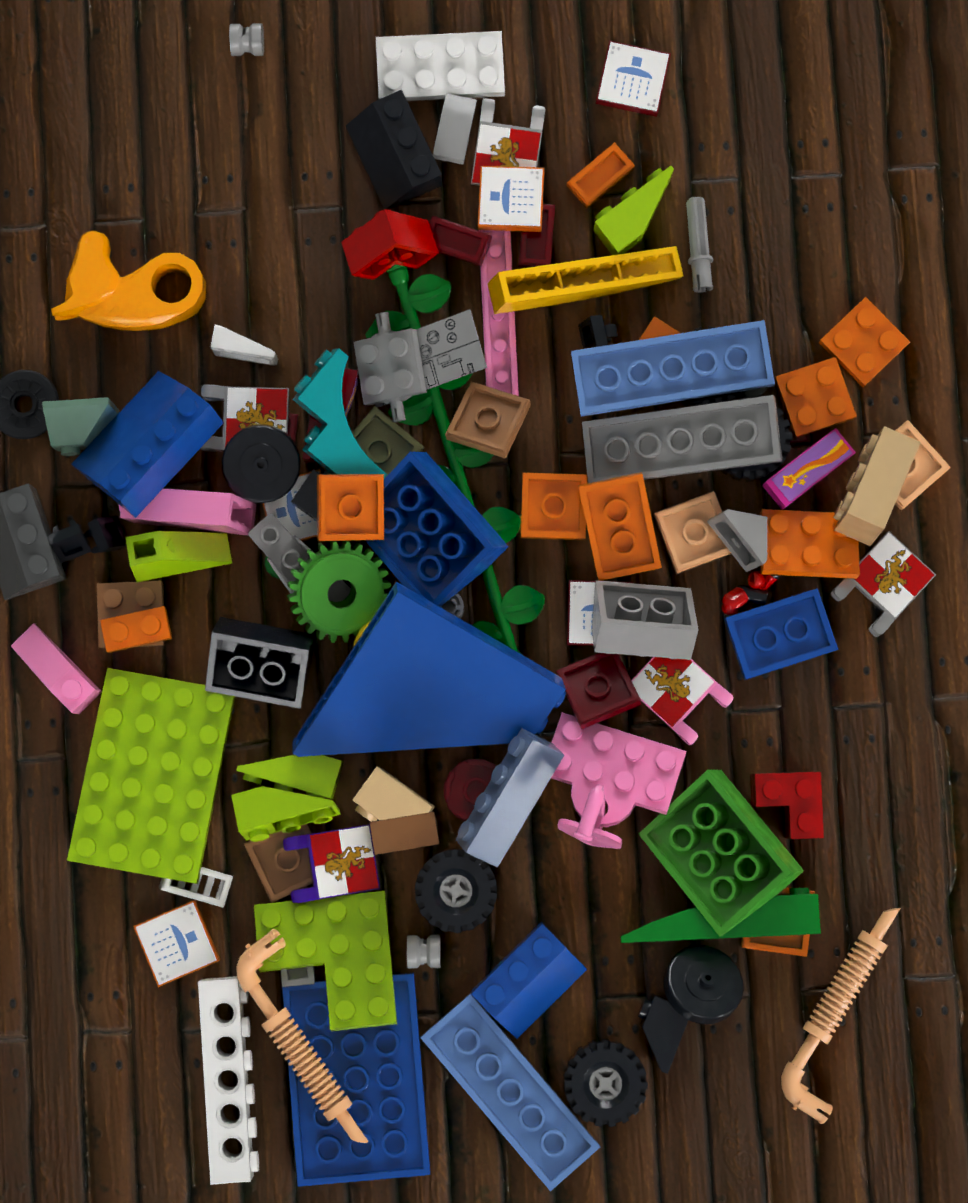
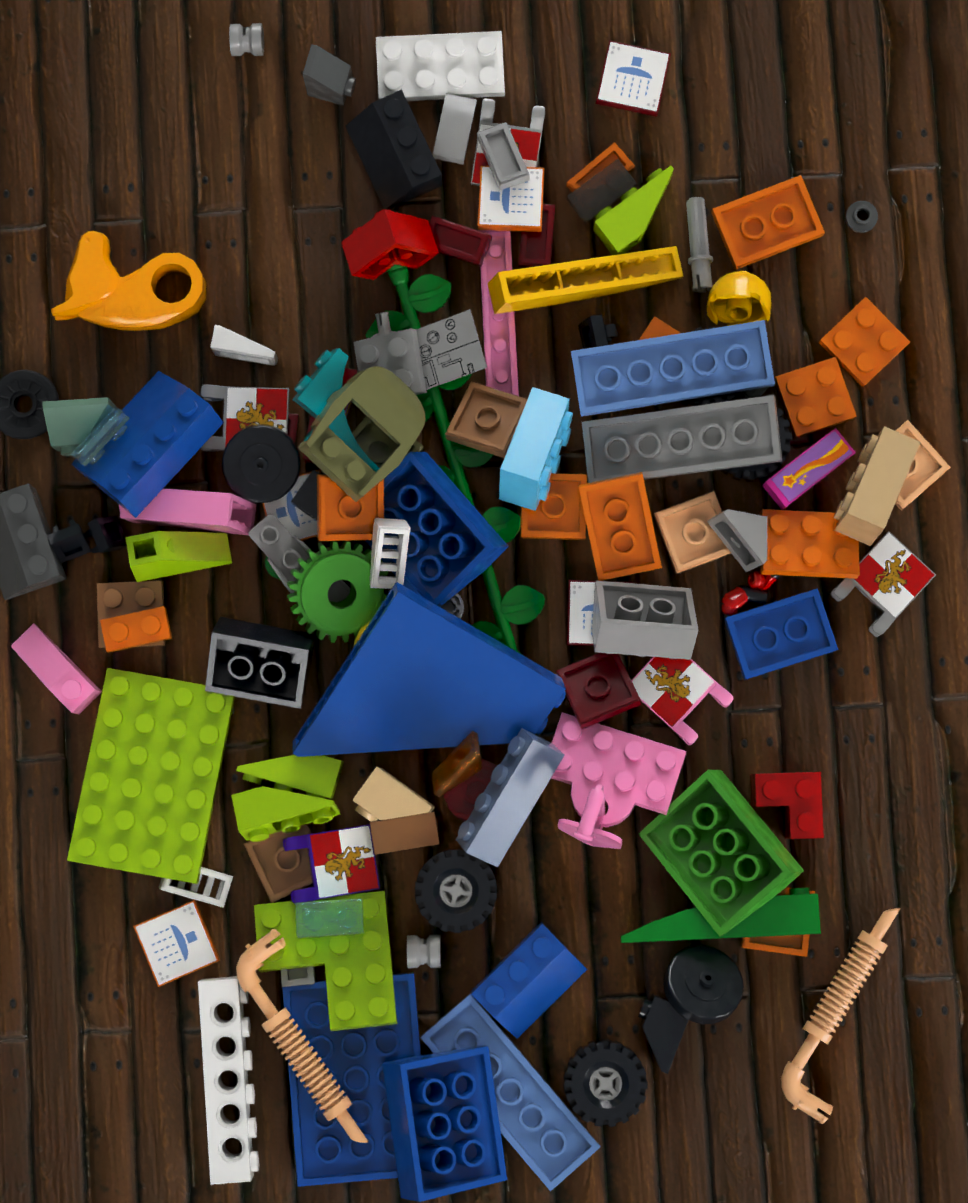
(92, 446): none -> clear light blue plate
(327, 76): none -> dark grey slope
(329, 918): none -> clear light blue plate
(388, 405): none -> olive slope
(393, 526): none -> white slope
(444, 1123): none -> blue slope
(458, 766): none -> clear orange slope
(503, 156): none -> light grey tile
(535, 449): none -> medium azure brick
(601, 191): none -> clear smoke plate
(739, 299): none -> yellow cylinder
(767, 222): none -> orange plate
(855, 223): none -> dark grey plate

